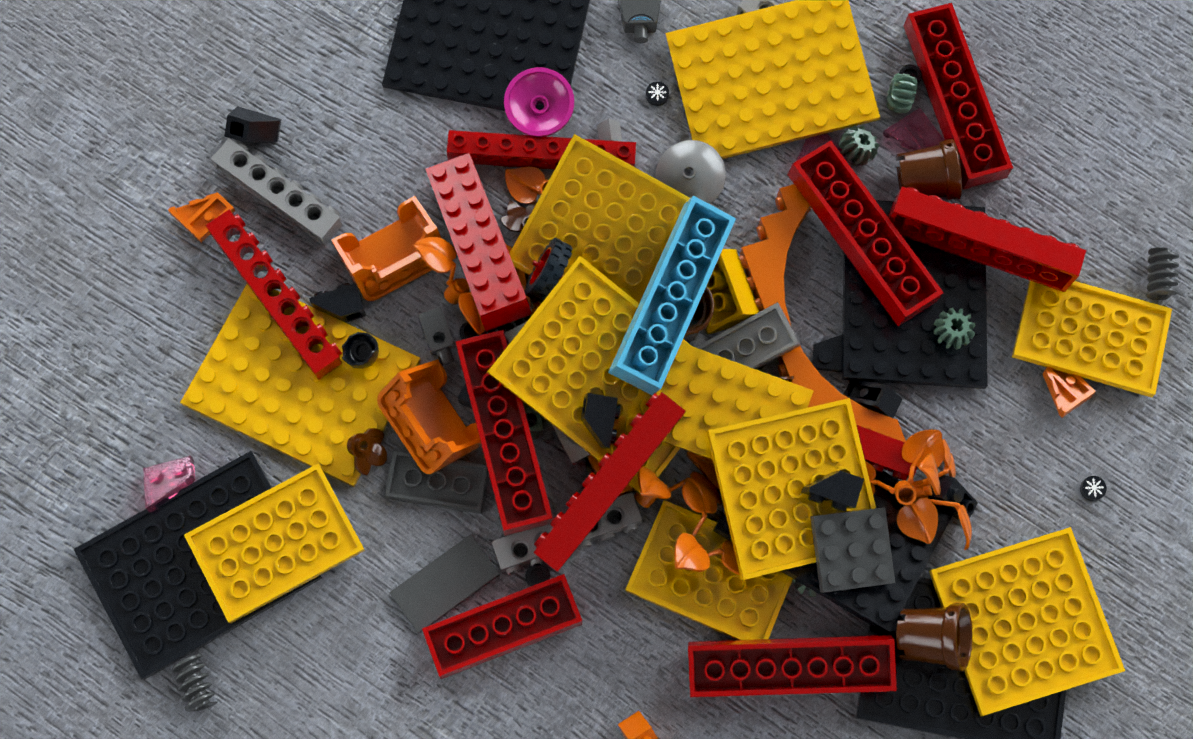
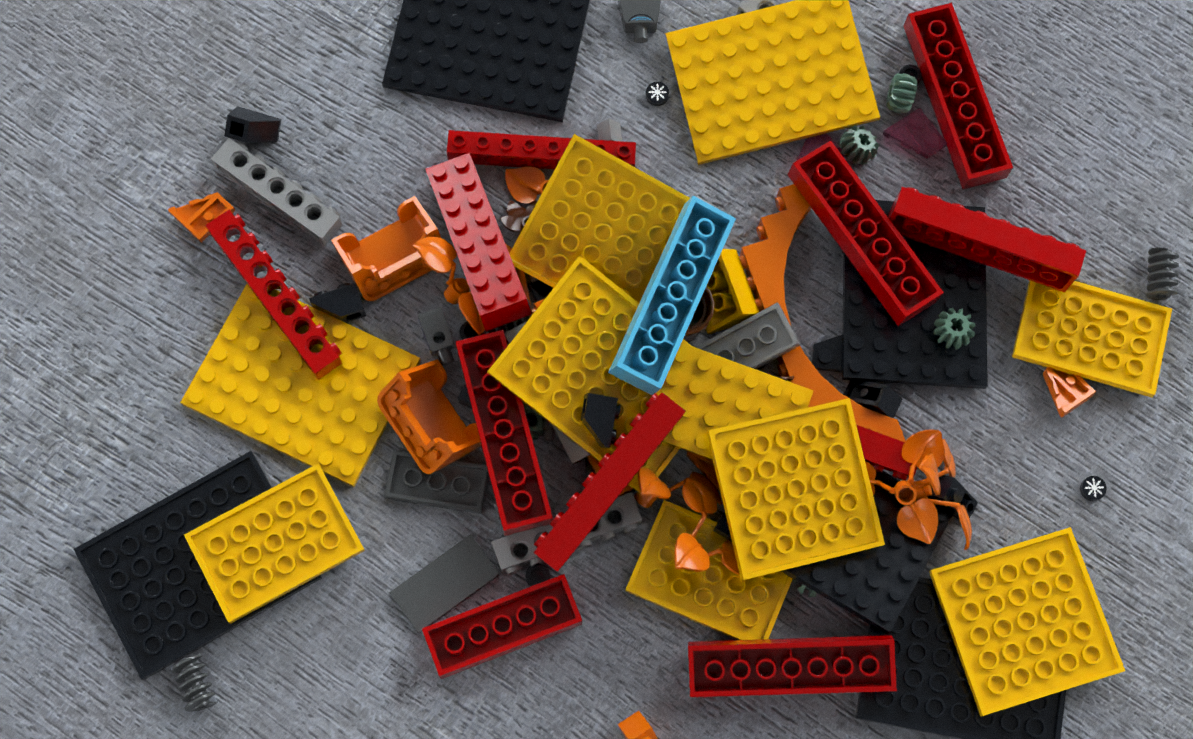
(167, 480): clear pink wing -> none
(360, 350): black hair -> none
(367, 450): reddish brown plate -> none
(536, 87): dark pink dish -> none
(548, 270): black wheel -> none
(706, 163): light grey dish -> none
(837, 488): black slope -> none
(852, 549): dark grey plate -> none
(932, 170): reddish brown piece -> none
(937, 635): reddish brown piece -> none

